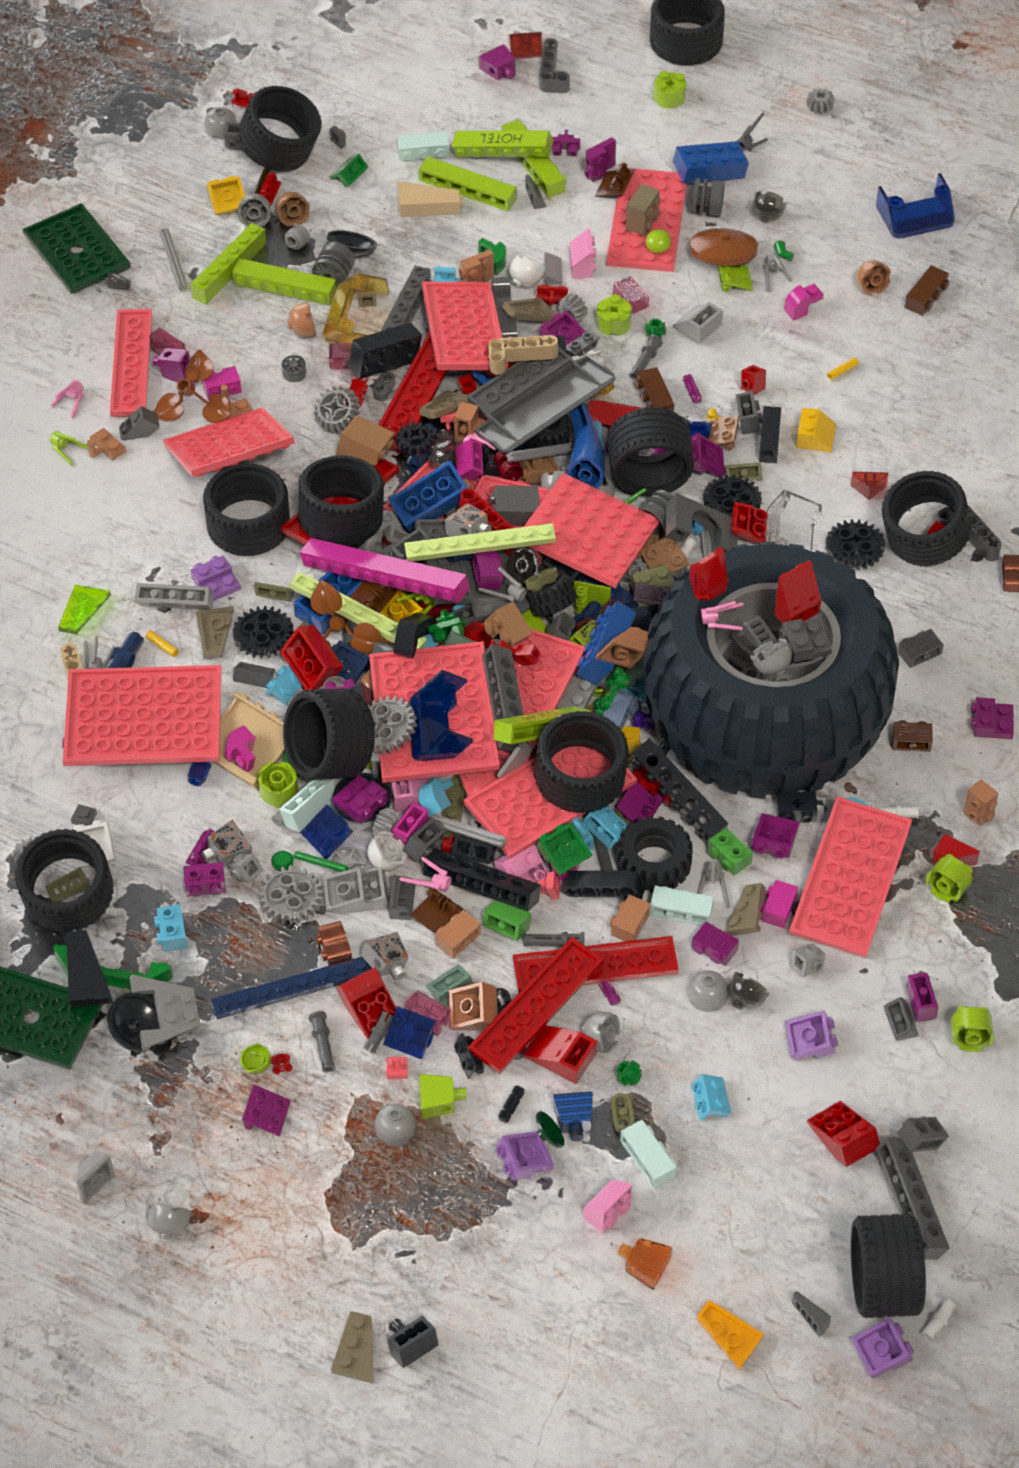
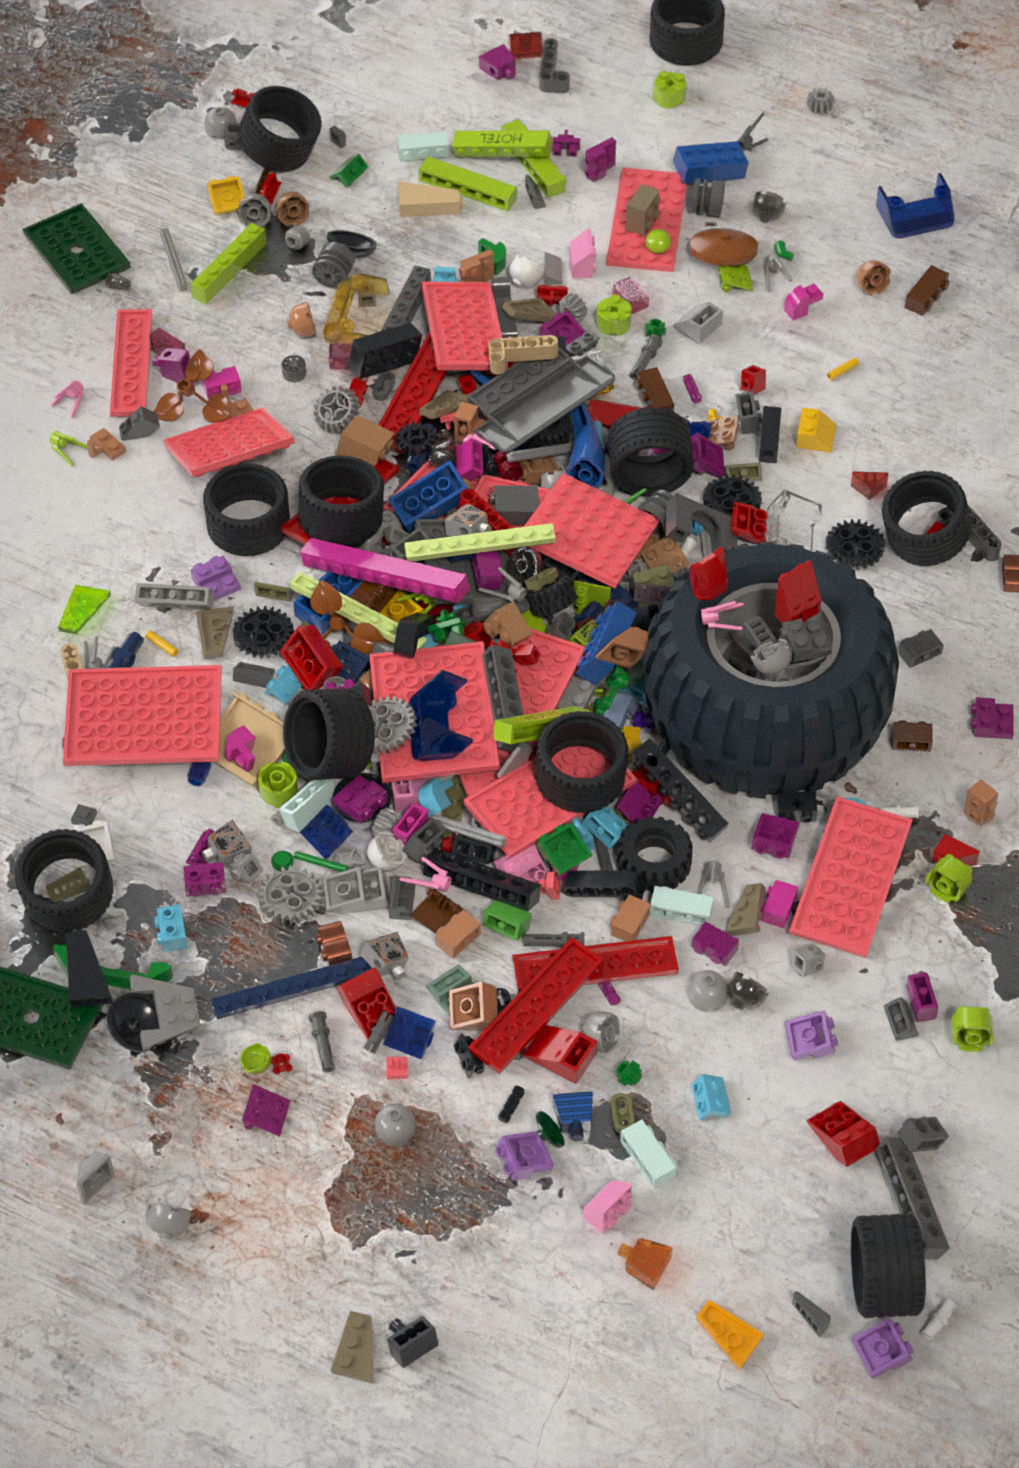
(284, 281): lime brick -> none
(430, 1008): clear pink hinge -> none
(439, 1095): lime torso -> none
(615, 181): reddish brown hinge -> none
(729, 851): bright green brick -> none

